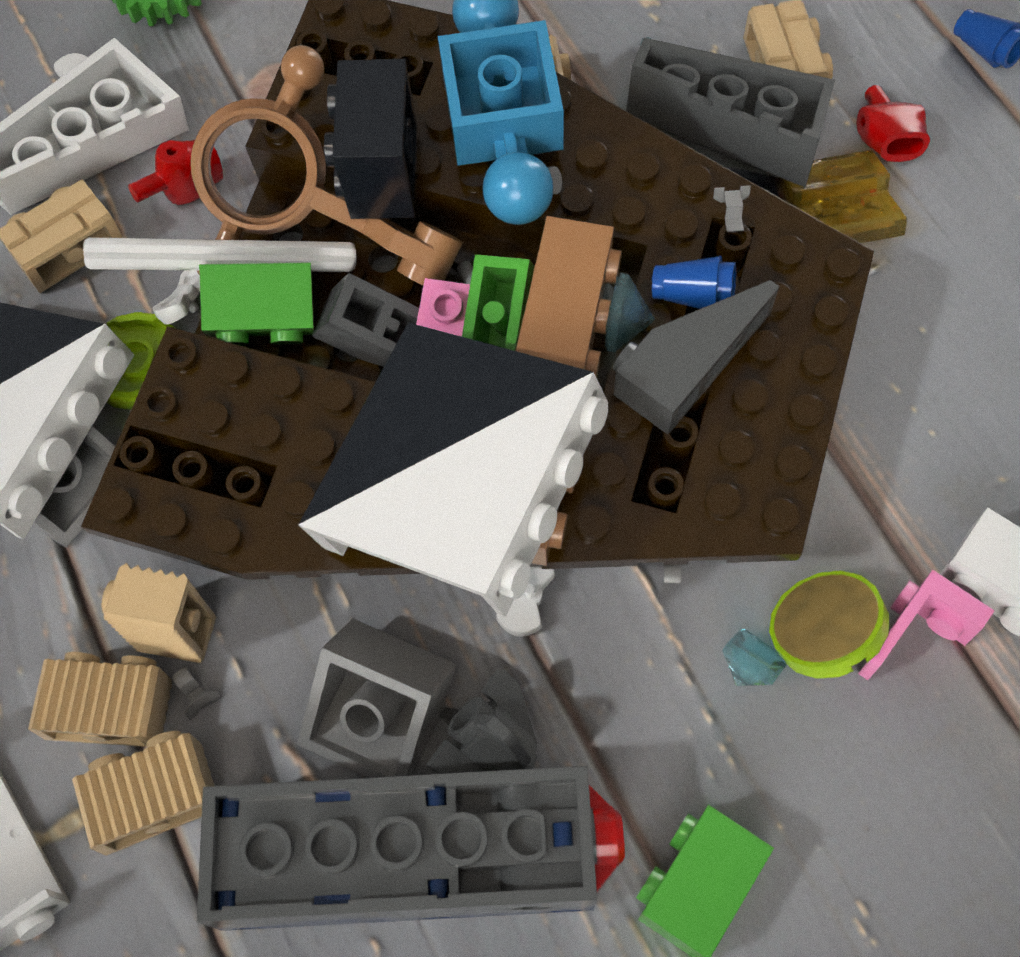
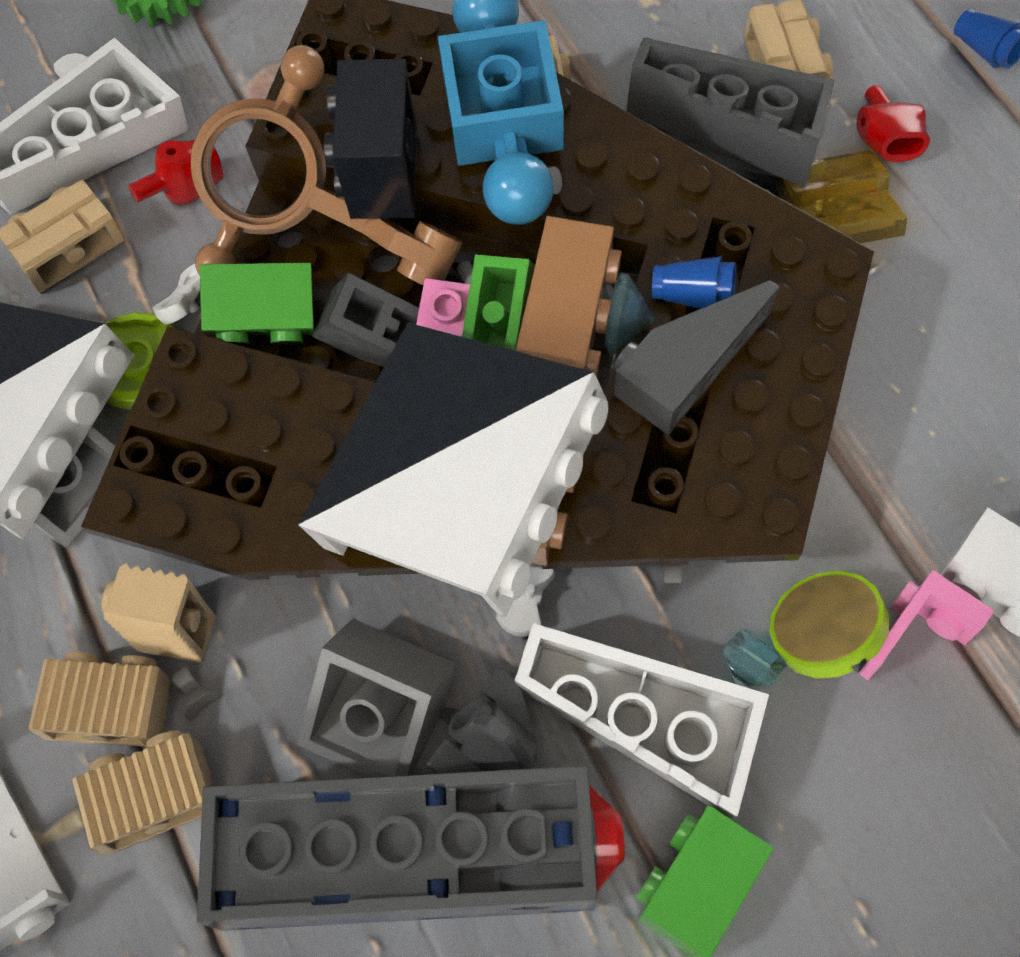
(189, 253): white axle -> none
(659, 715): none -> white wedge
(734, 206): light grey piece -> none

